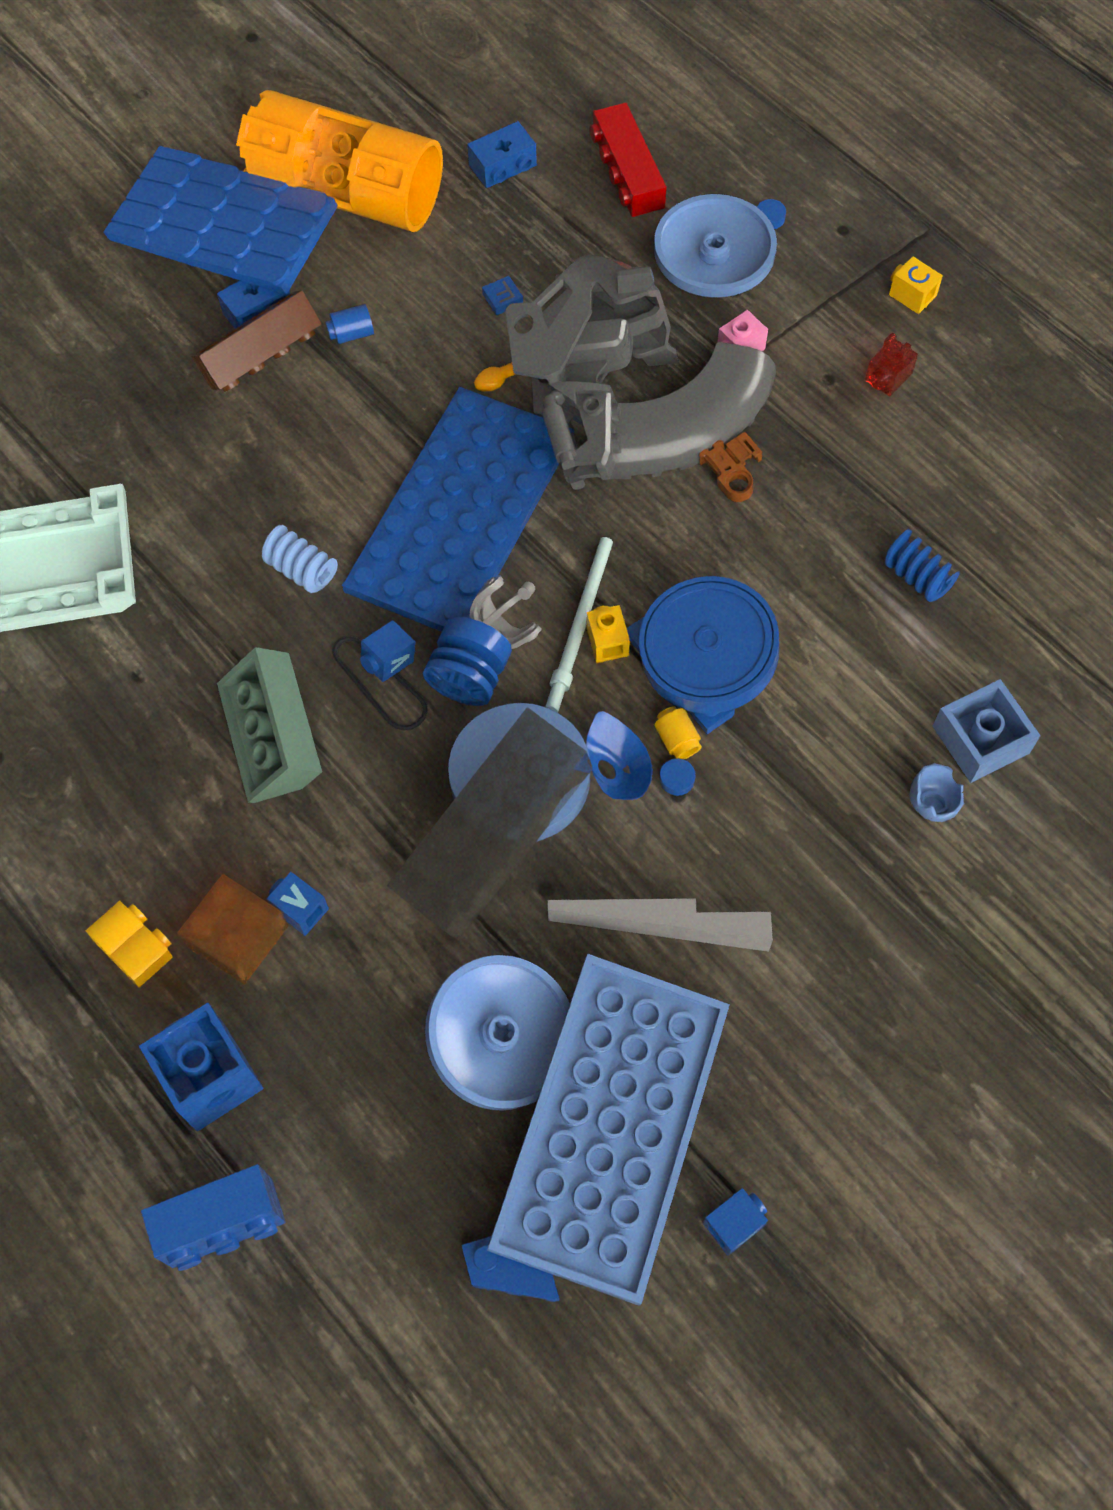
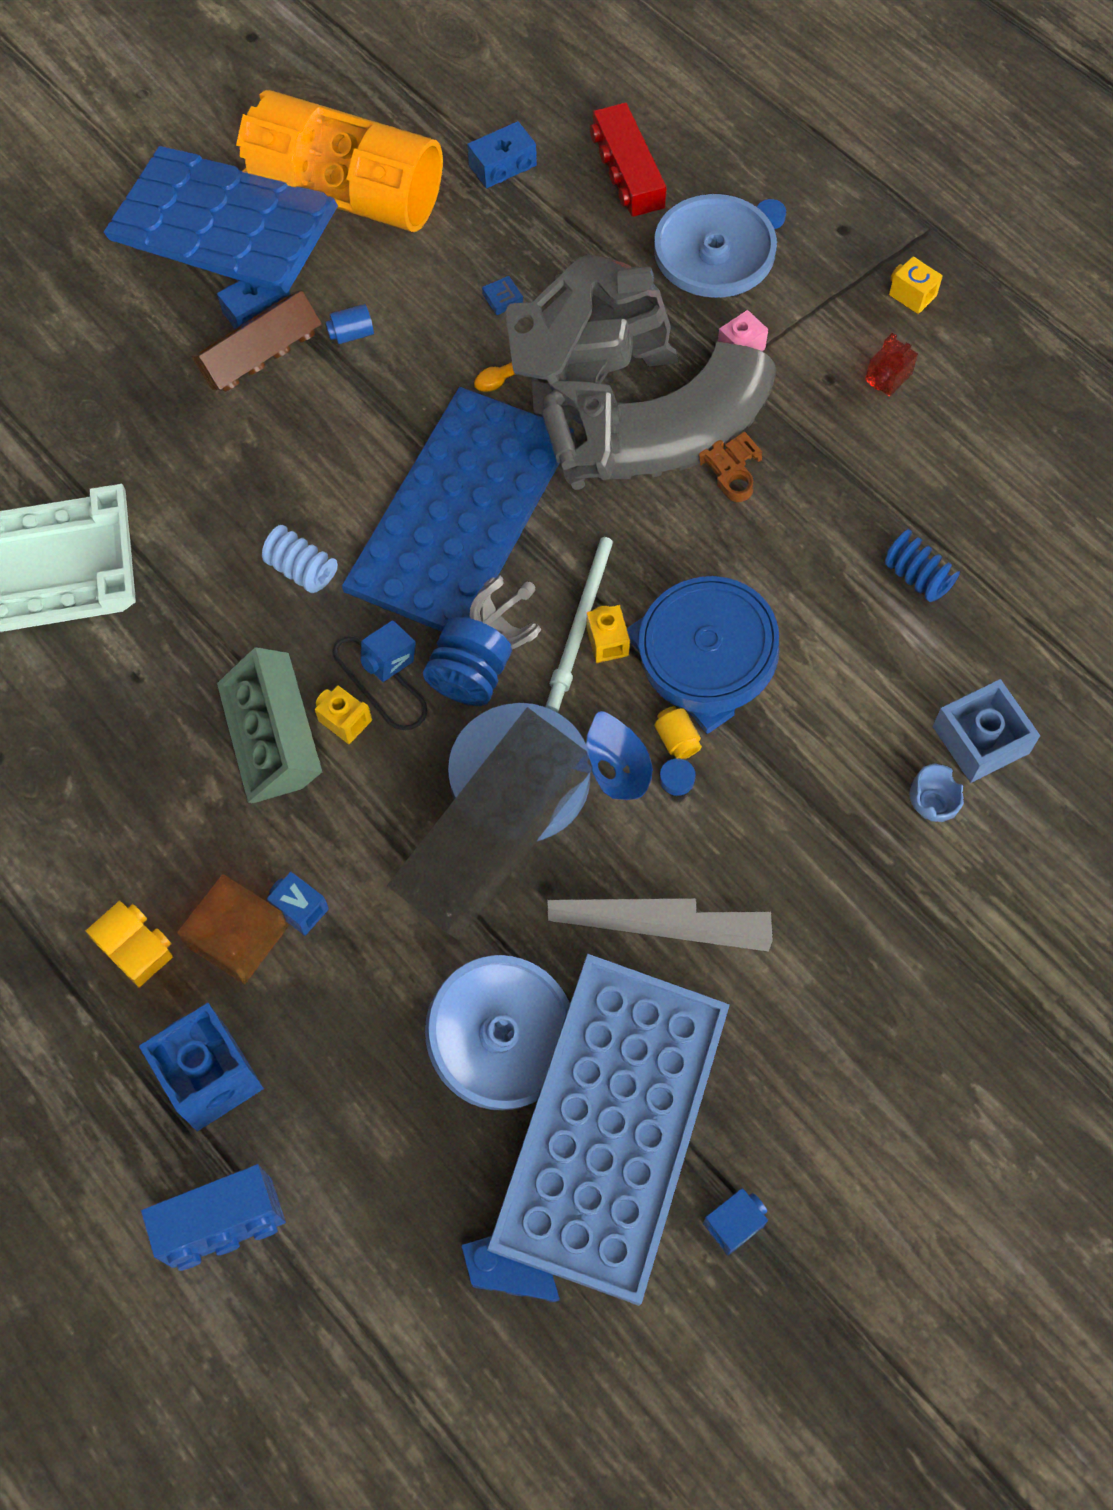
(345, 722): none -> yellow brick

